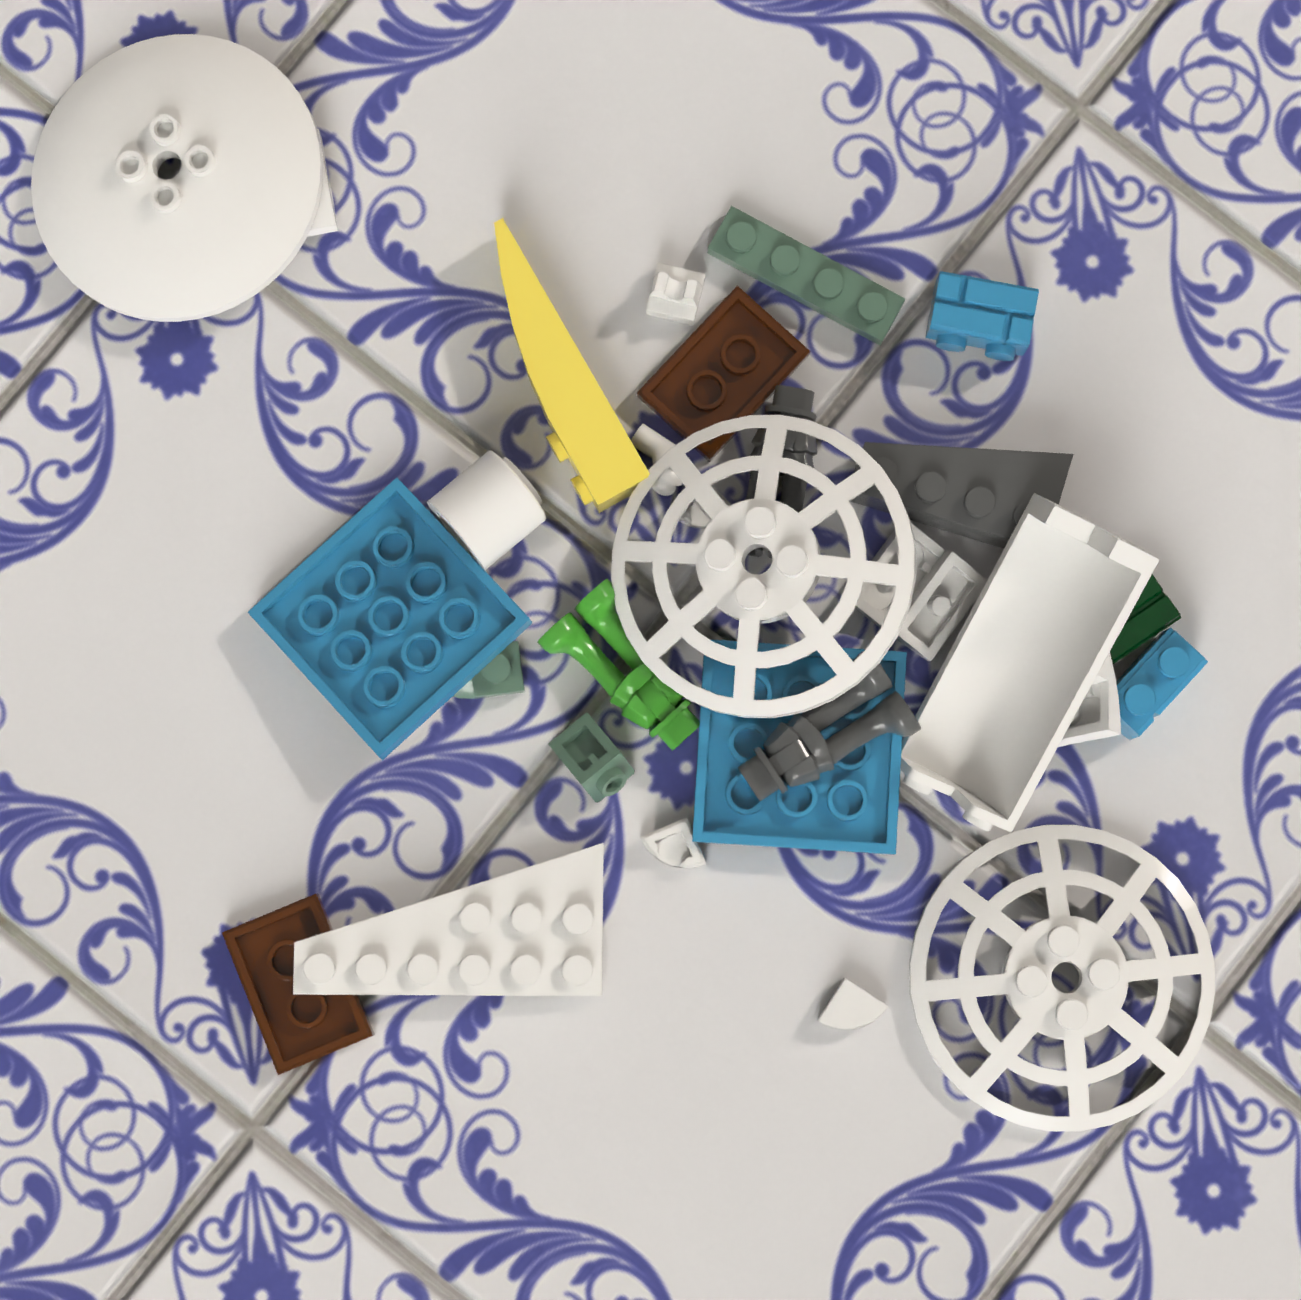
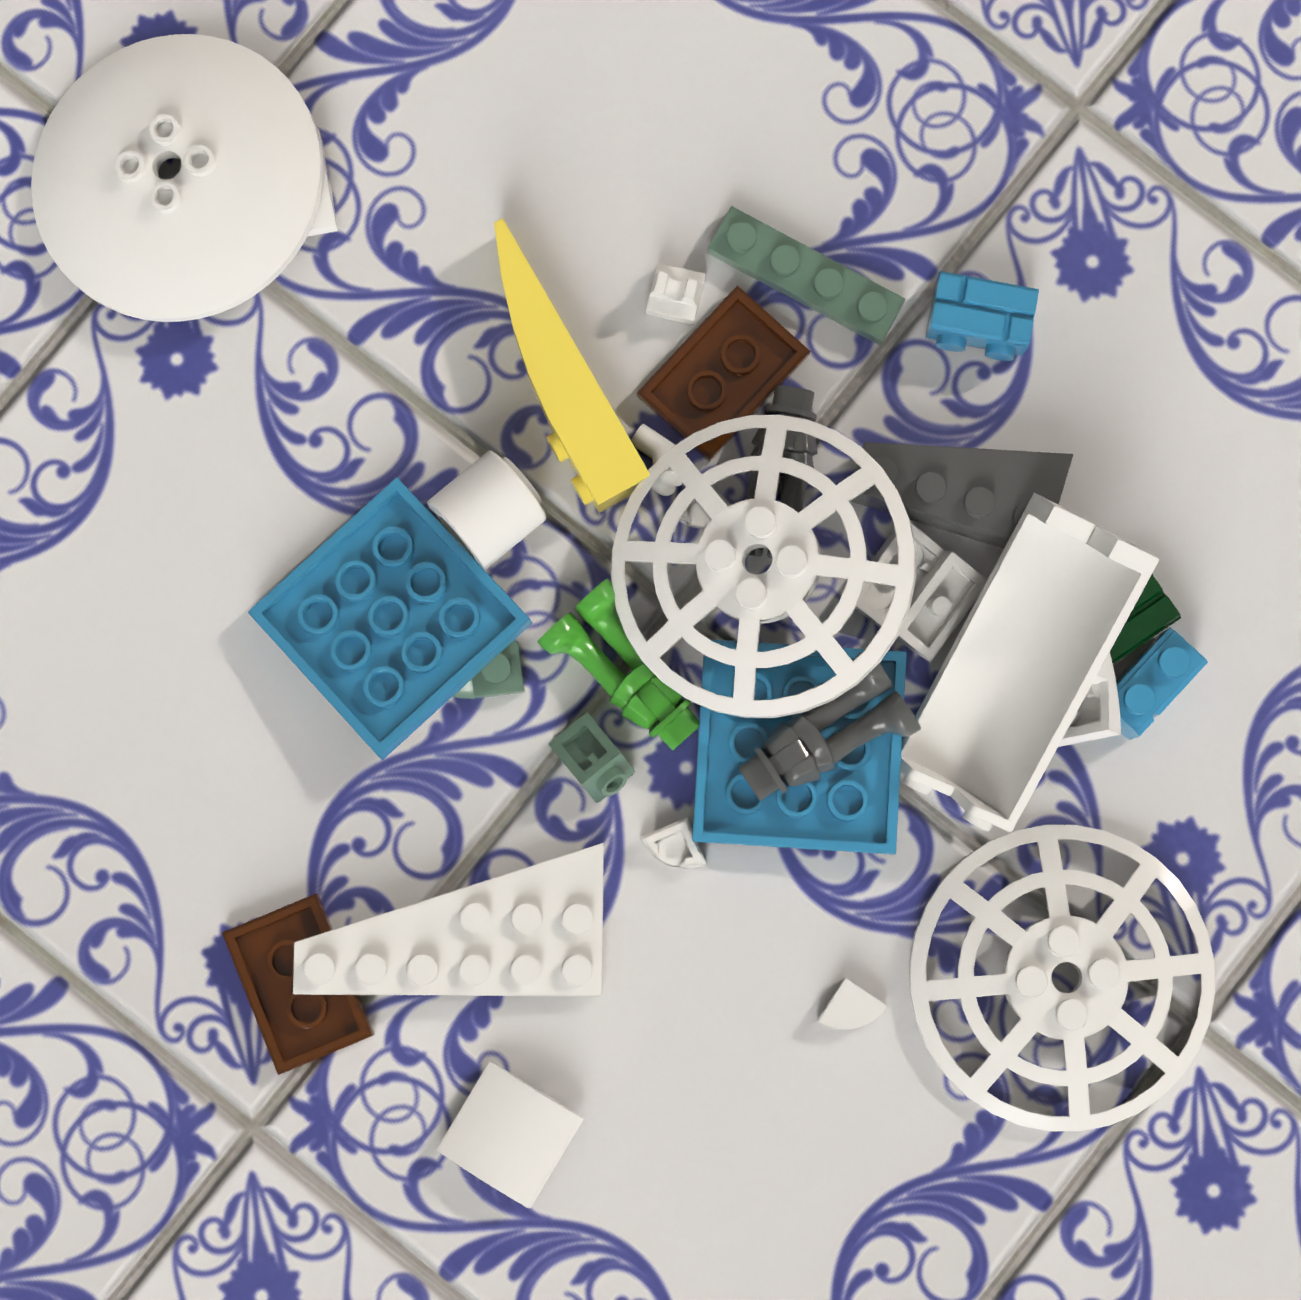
(509, 1134): none -> white slope

